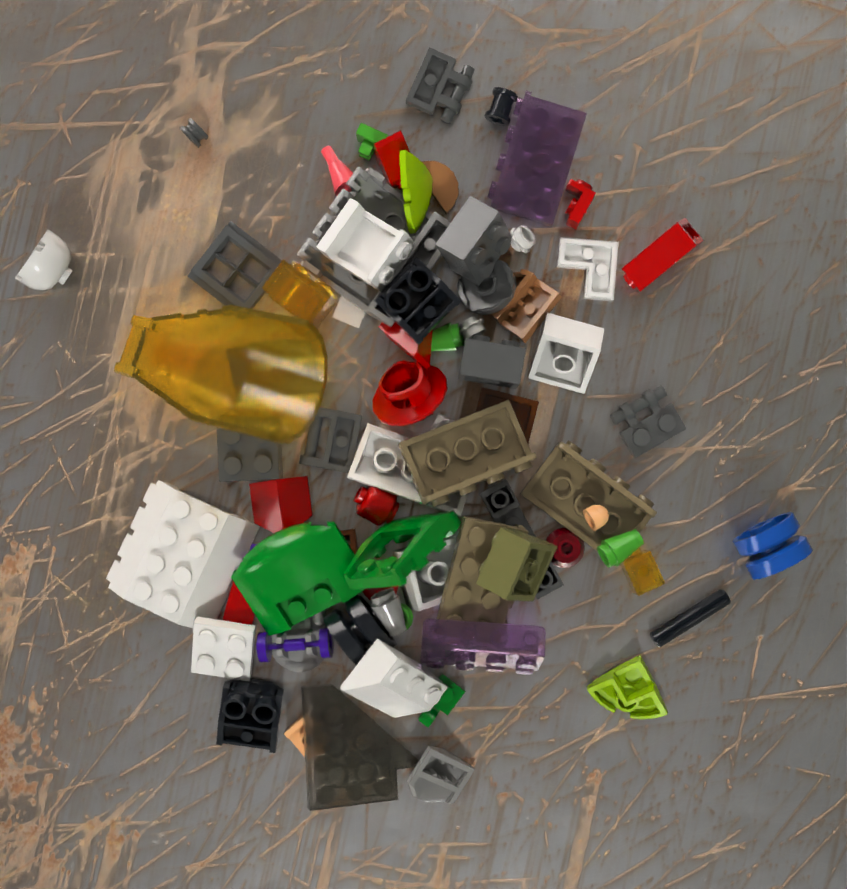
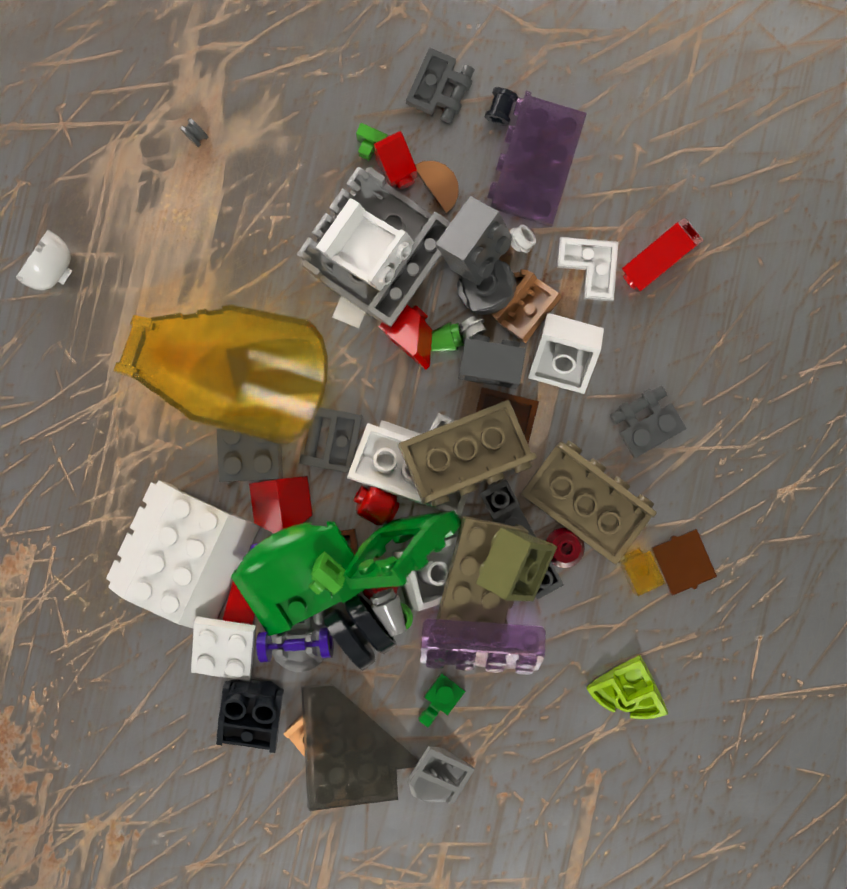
(235, 268): dark grey piece -> none
(298, 294): clear yellow brick -> none
(326, 574): none -> bright green tile
(338, 170): coral cone -> none
(393, 682): white slope -> none
(409, 393): red helmet -> none
(417, 189): lime brick -> none
(417, 300): black slope -> none
(578, 208): red bracket -> none
(596, 516): light nougat hinge -> none
(619, 548): bright green cone -> none
(684, 562): none -> reddish brown piece
(690, 618): black axle -> none
(772, 546): blue wheel -> none

